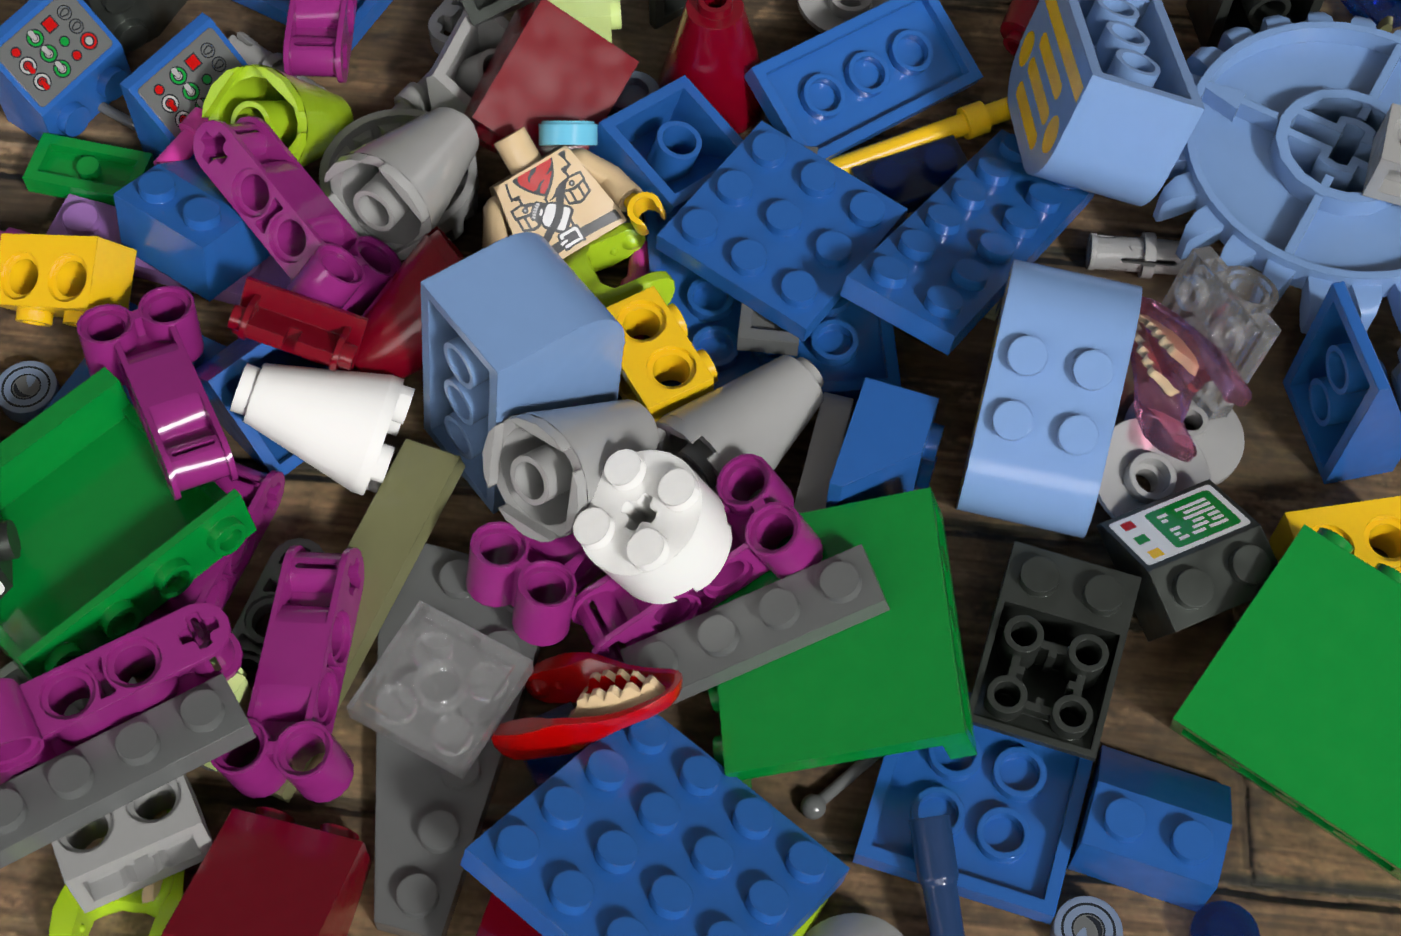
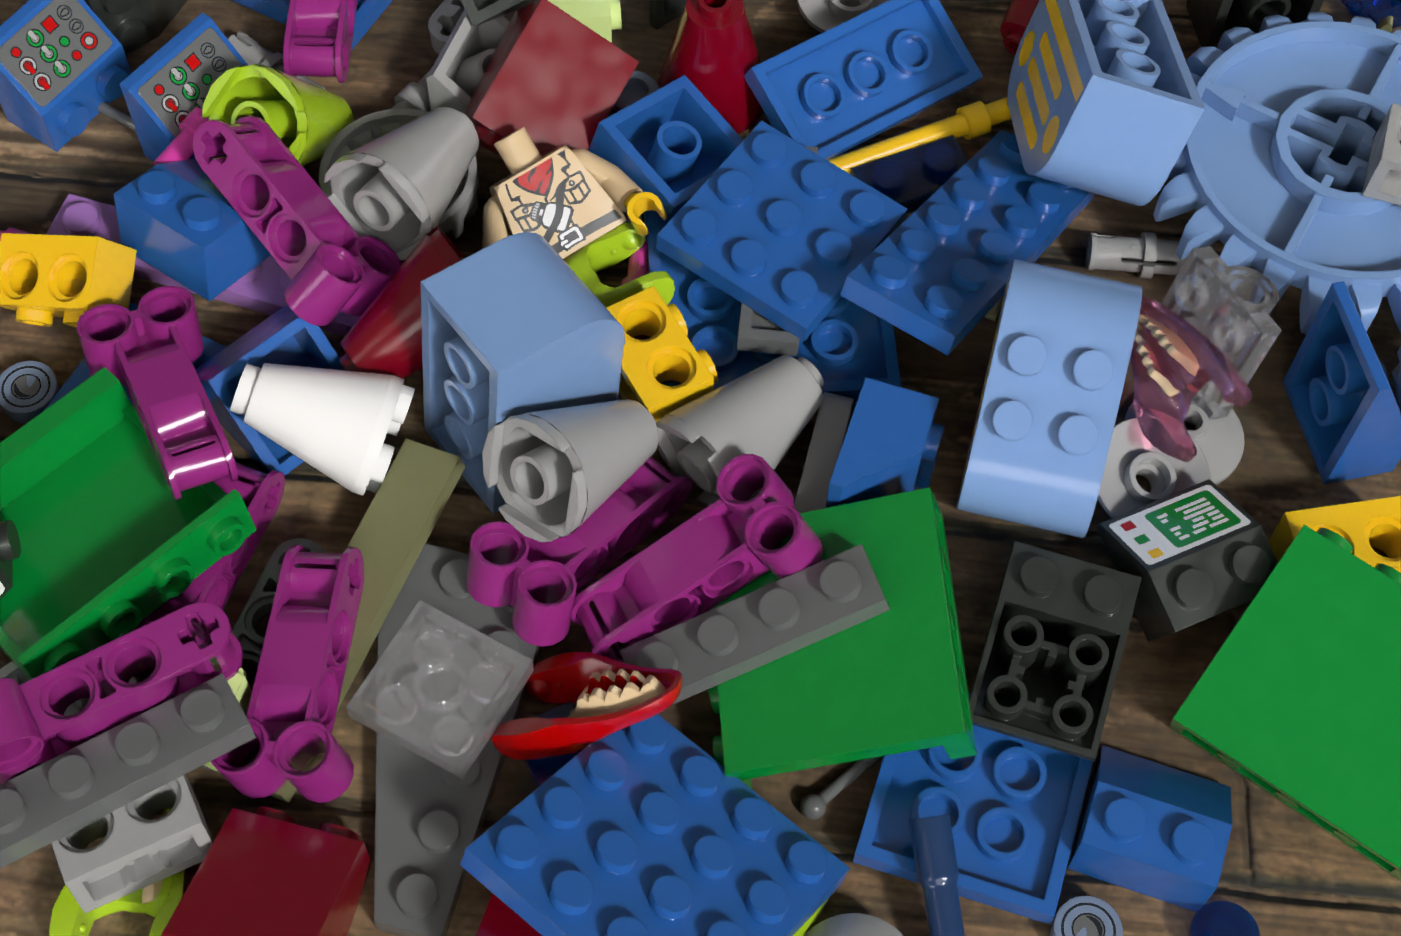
(83, 168): green plate -> none
(298, 325): dark red hinge -> none
(568, 133): medium azure tile -> none
(654, 526): white brick -> none

